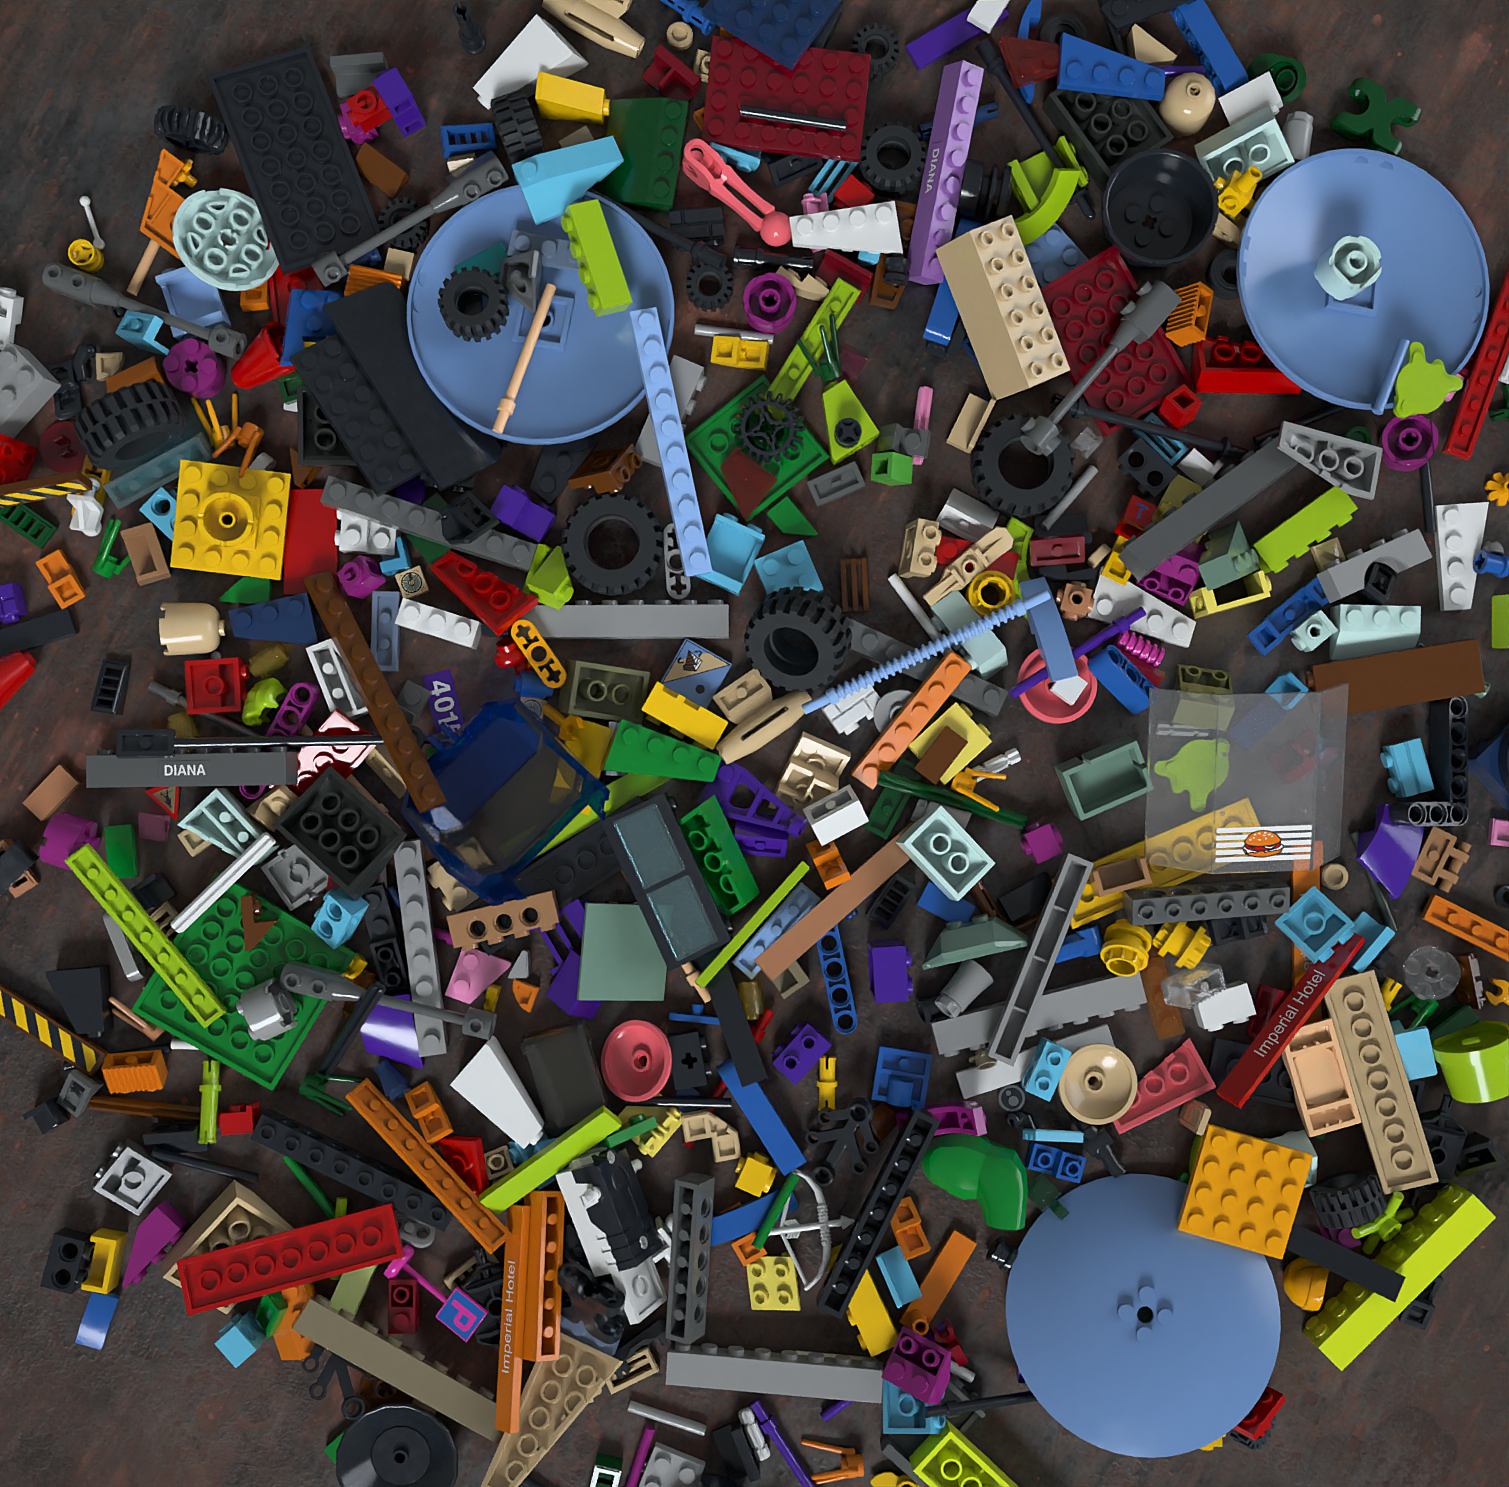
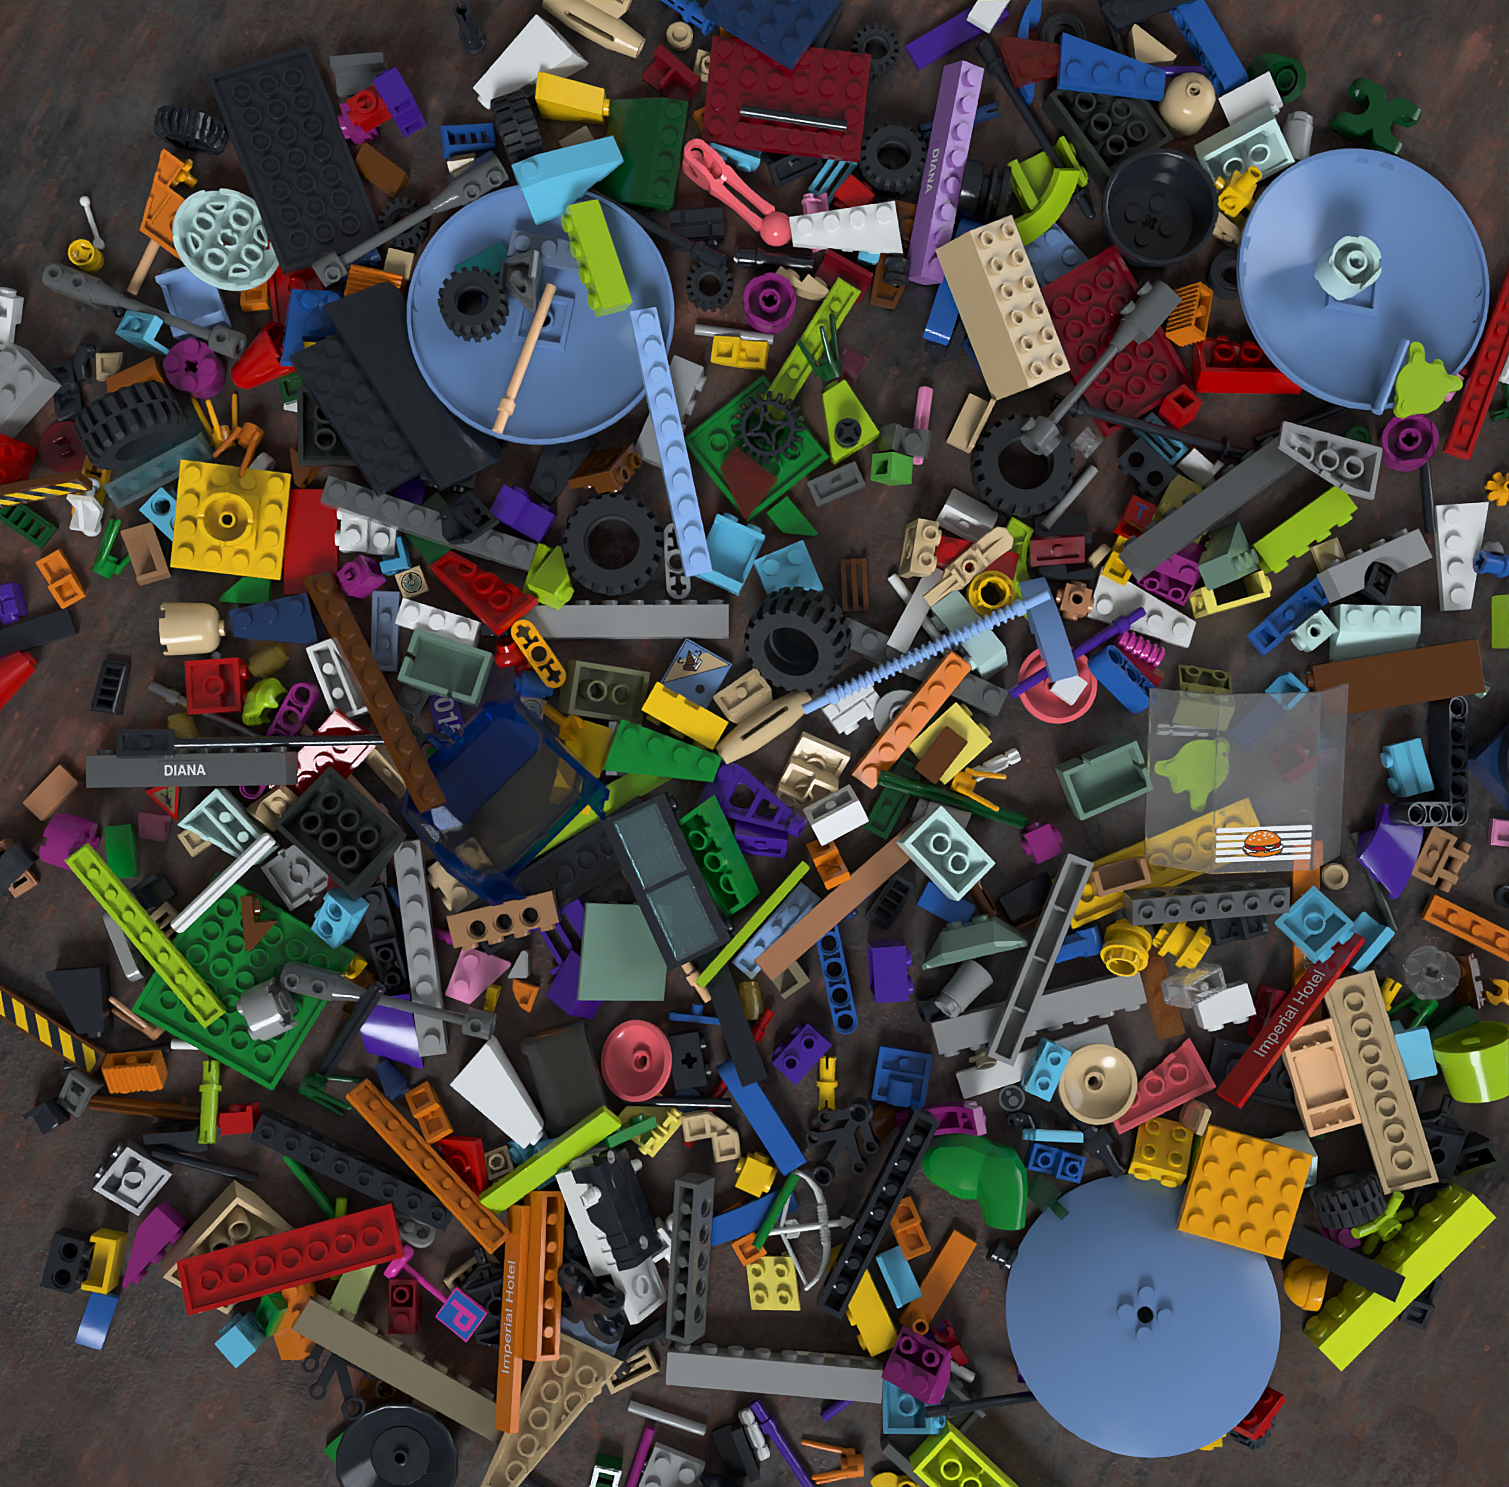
(446, 668): none -> sand green piece
(913, 614): none -> white sticker
(1162, 1152): none -> yellow bracket

